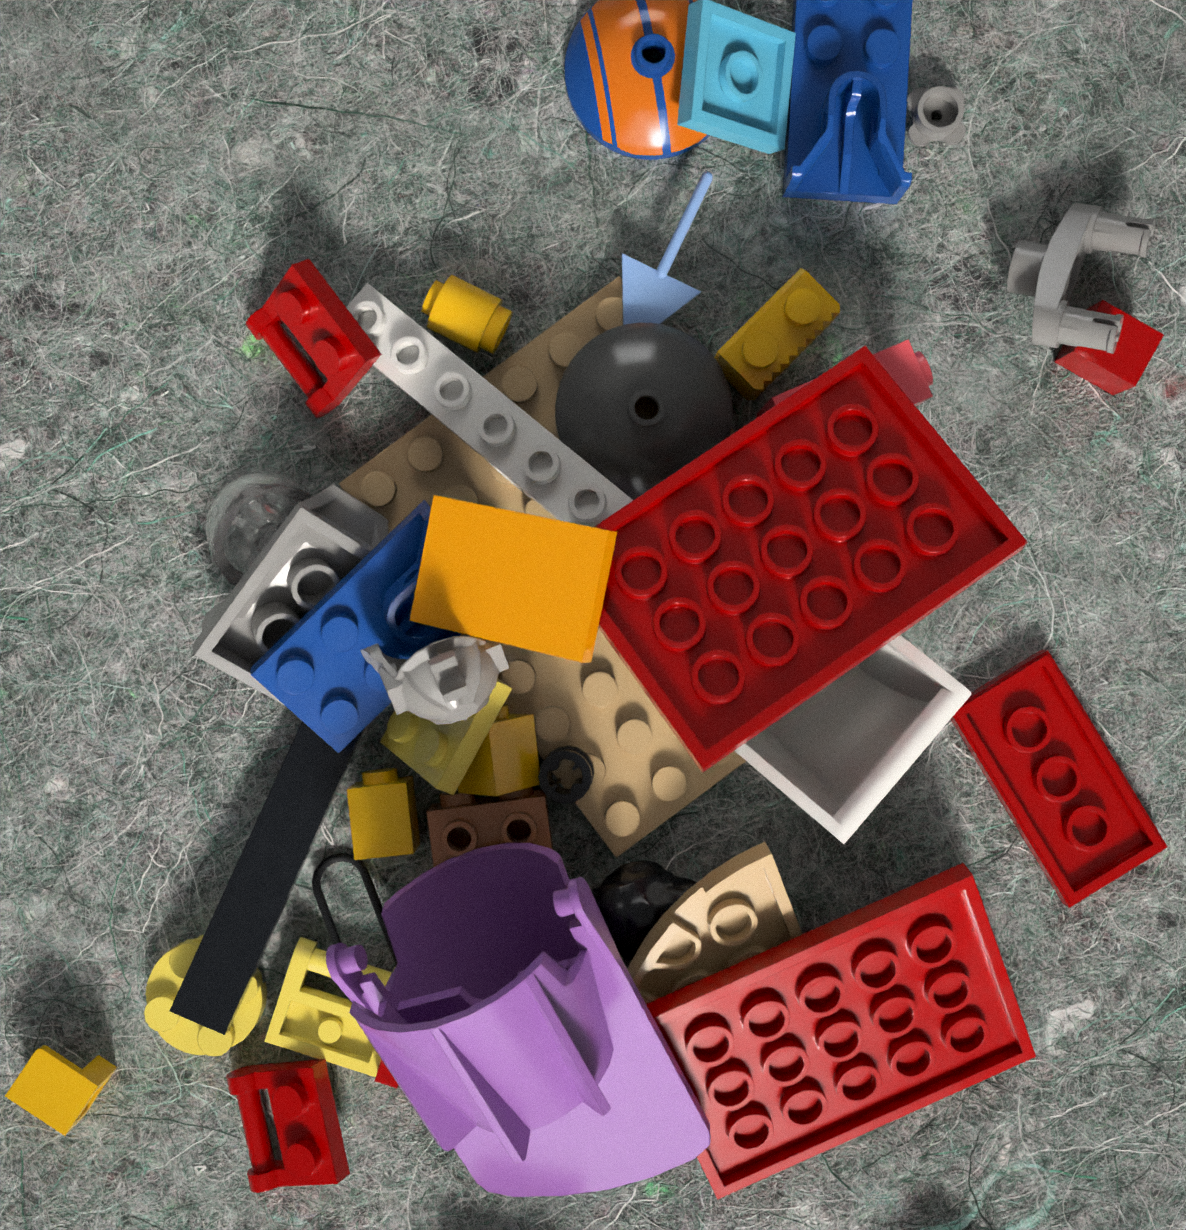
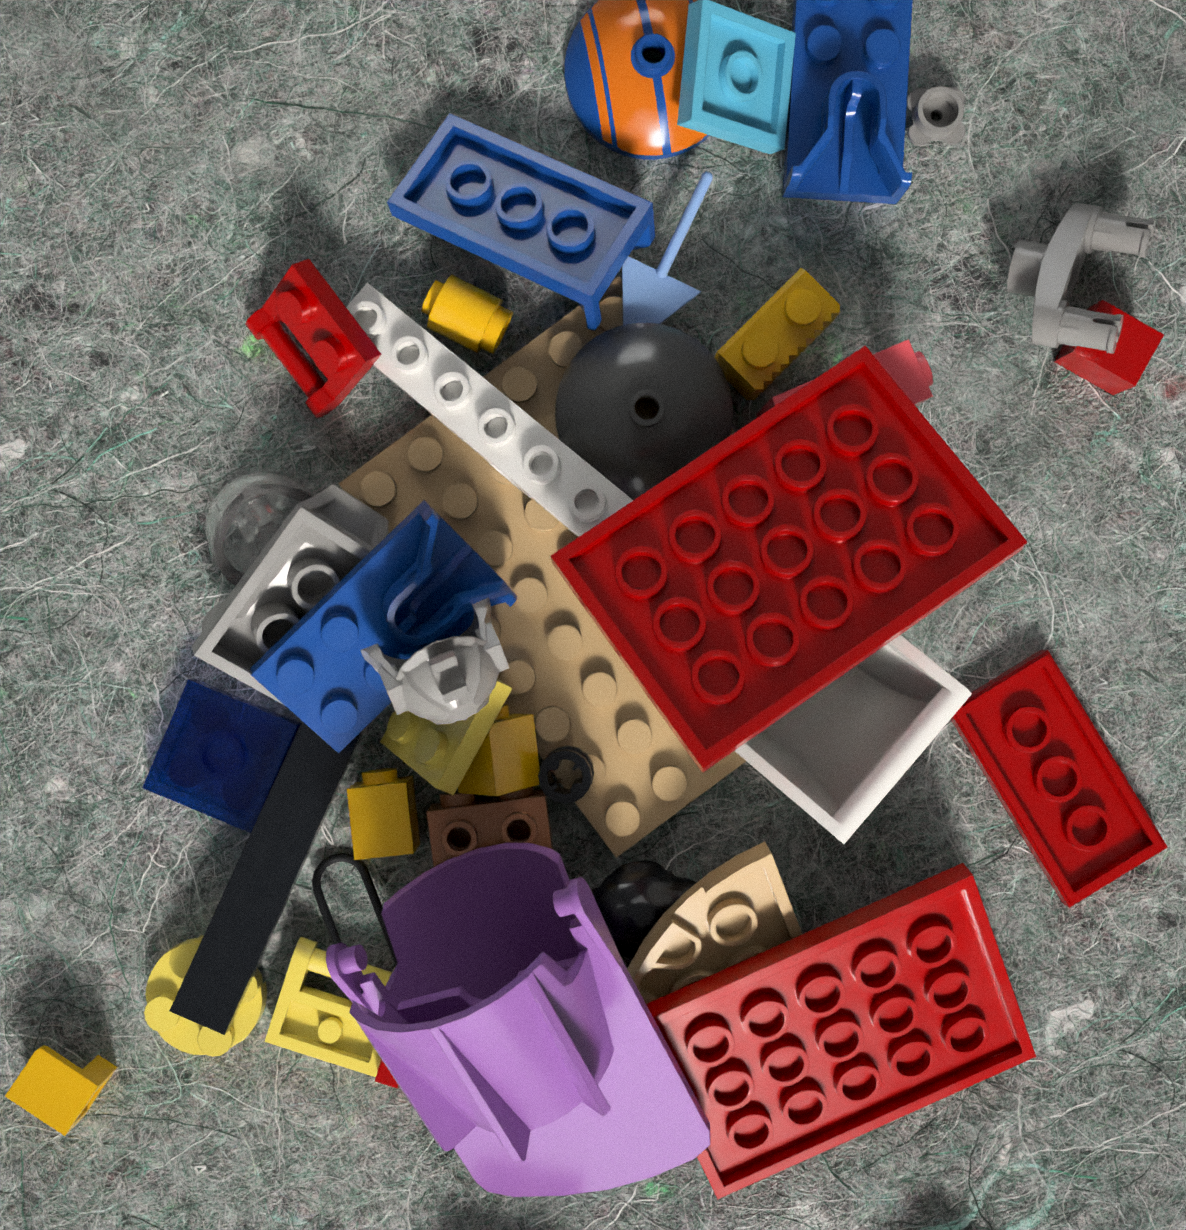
(221, 754): none -> clear blue plate
(303, 1121): red plate -> none
(513, 578): light orange tile -> none
(524, 211): none -> blue plate

